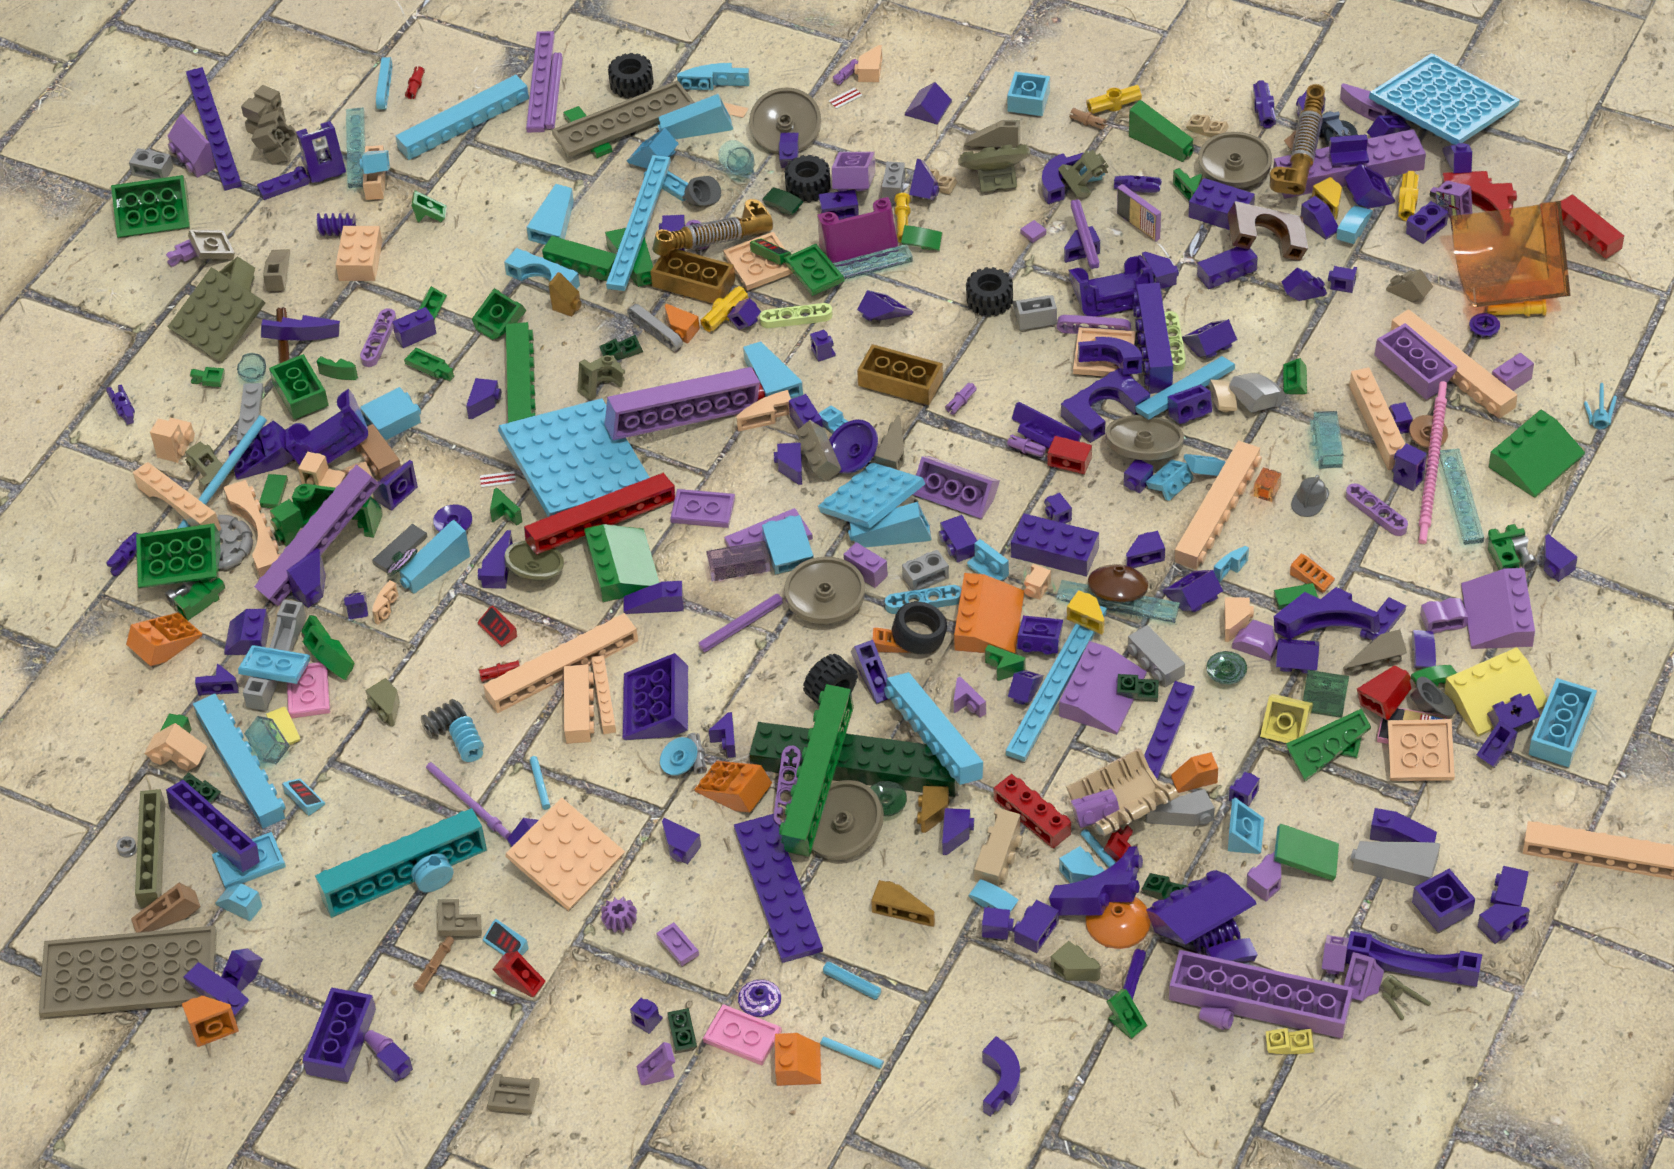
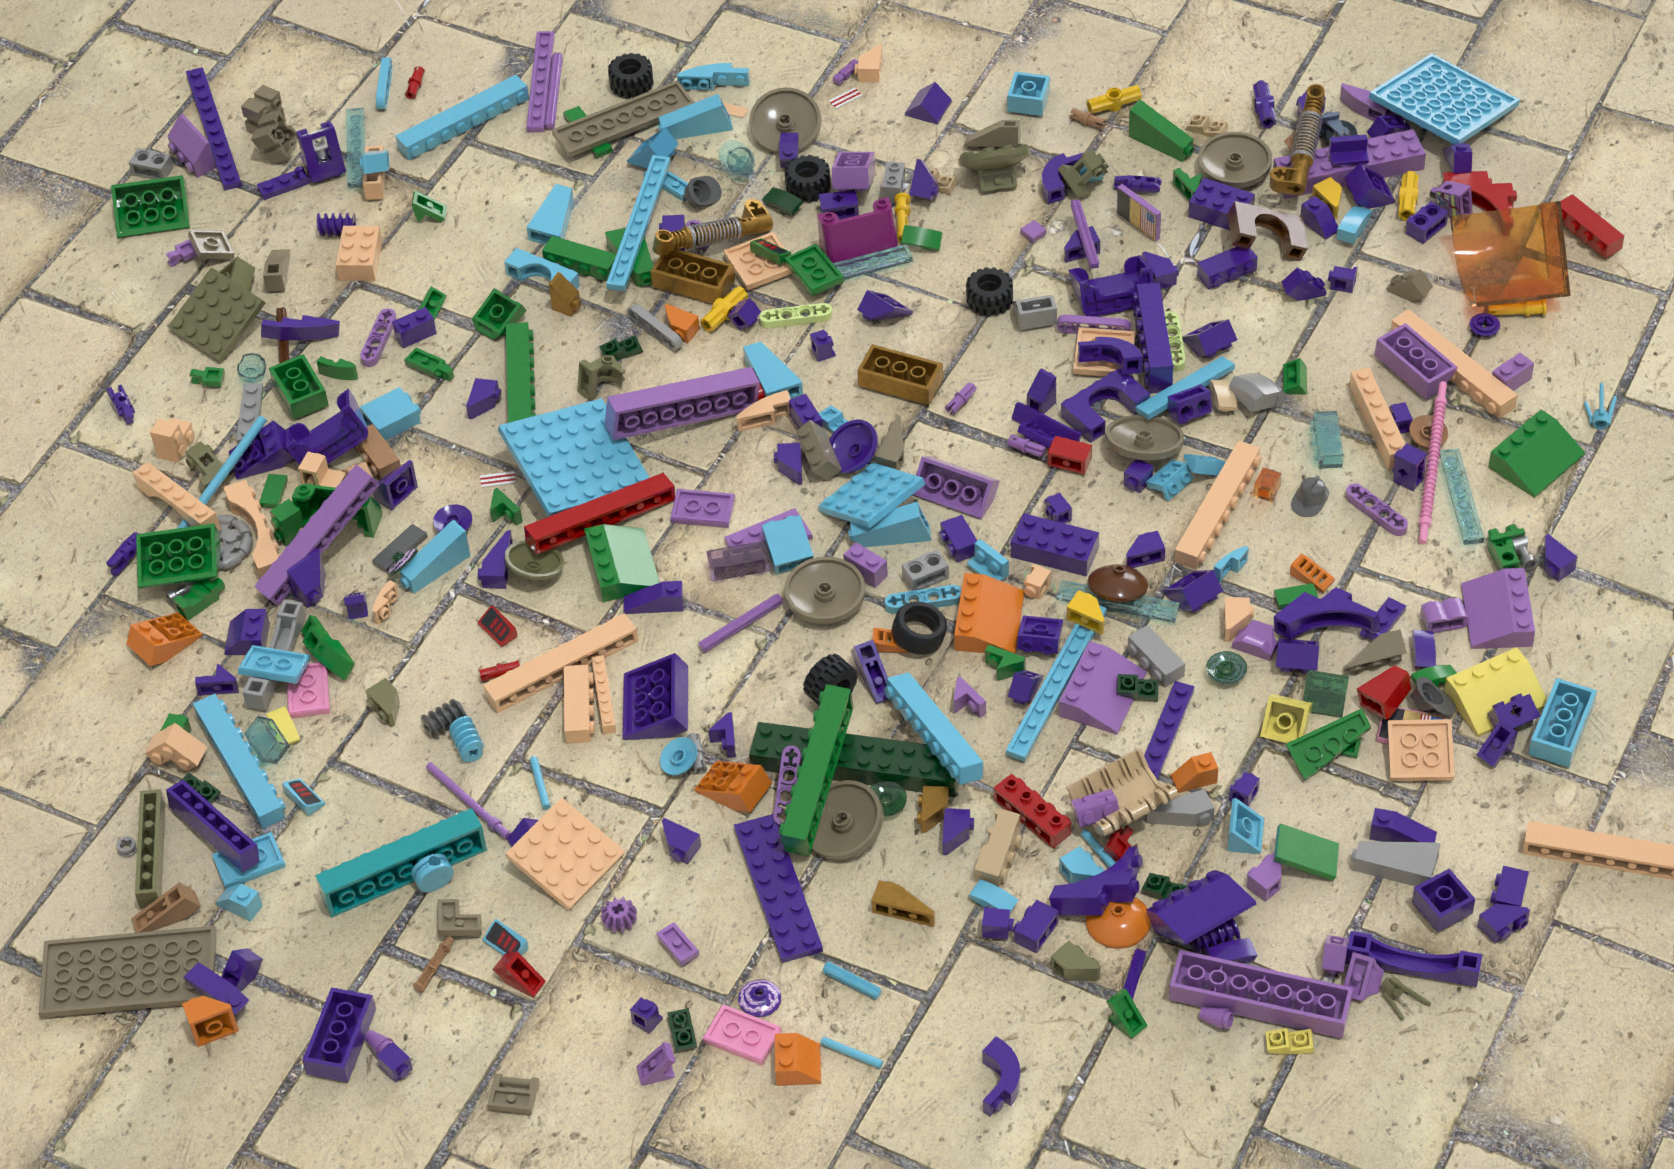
(1042, 392): none -> dark purple slope

